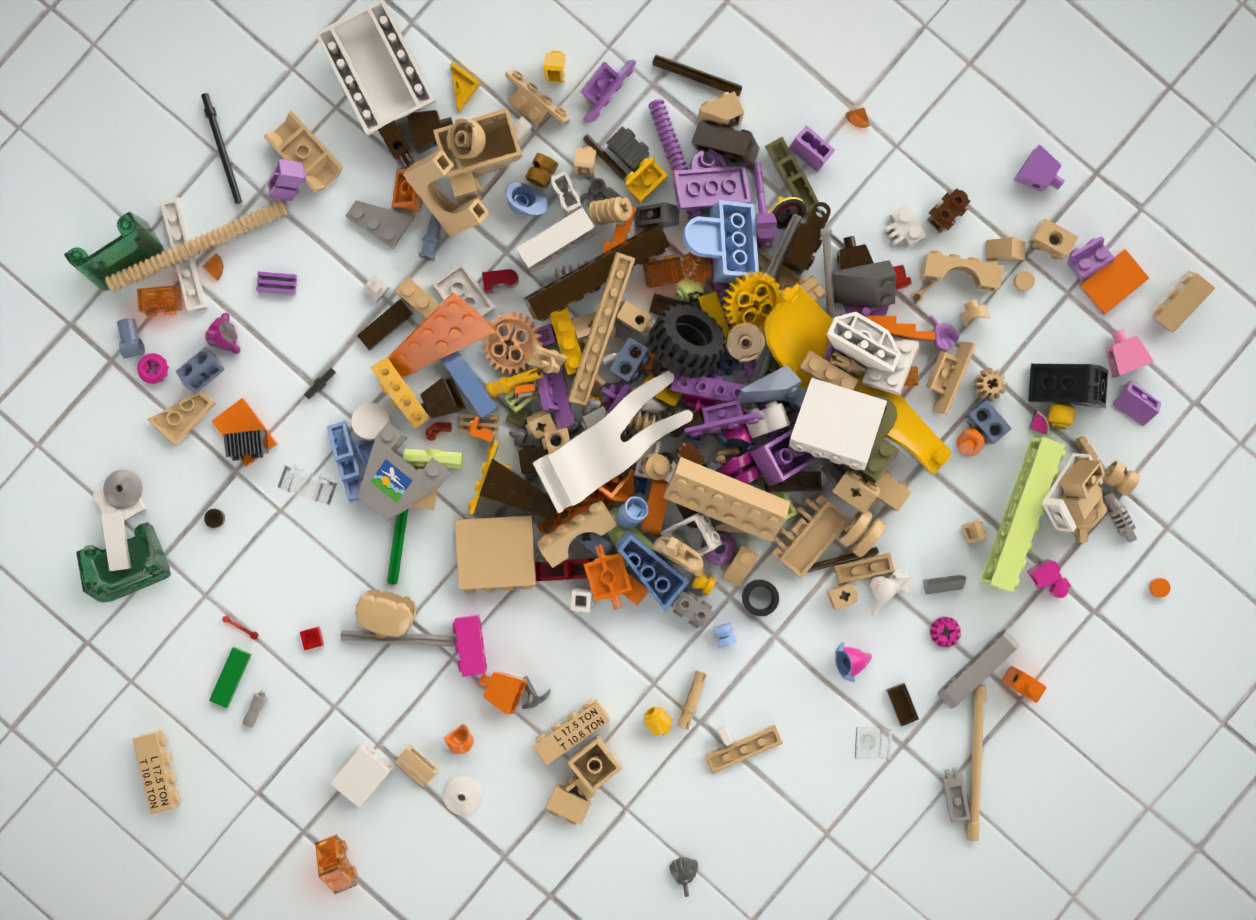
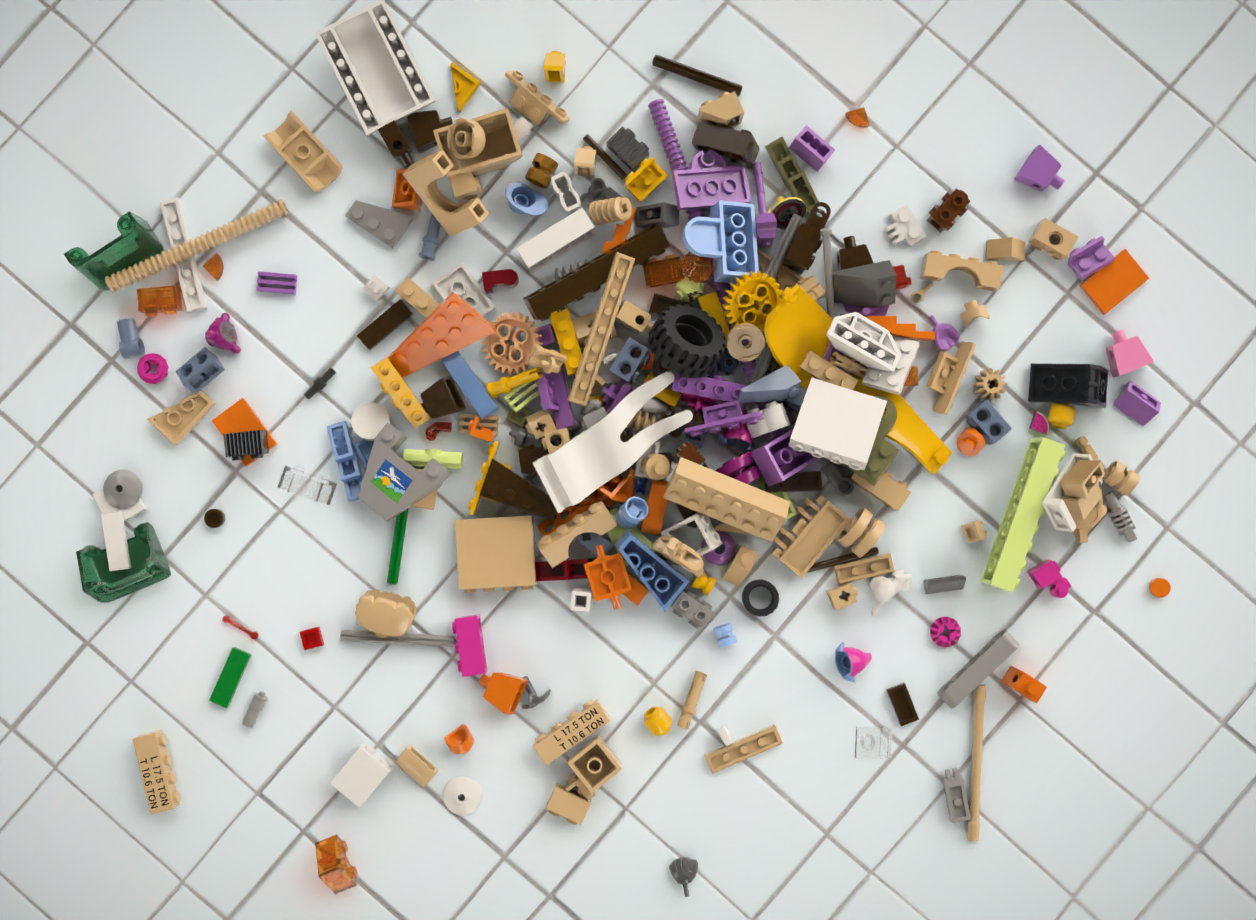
(211, 114): black bar -> none
(286, 180): medium lavender piece -> none
(524, 391): orange tile -> none
(603, 85): medium lavender bracket -> none
(726, 452): tan arm -> none
(859, 499): tan brick -> none
(1024, 281): tan tile -> none
(1182, 301): tan wedge -> none

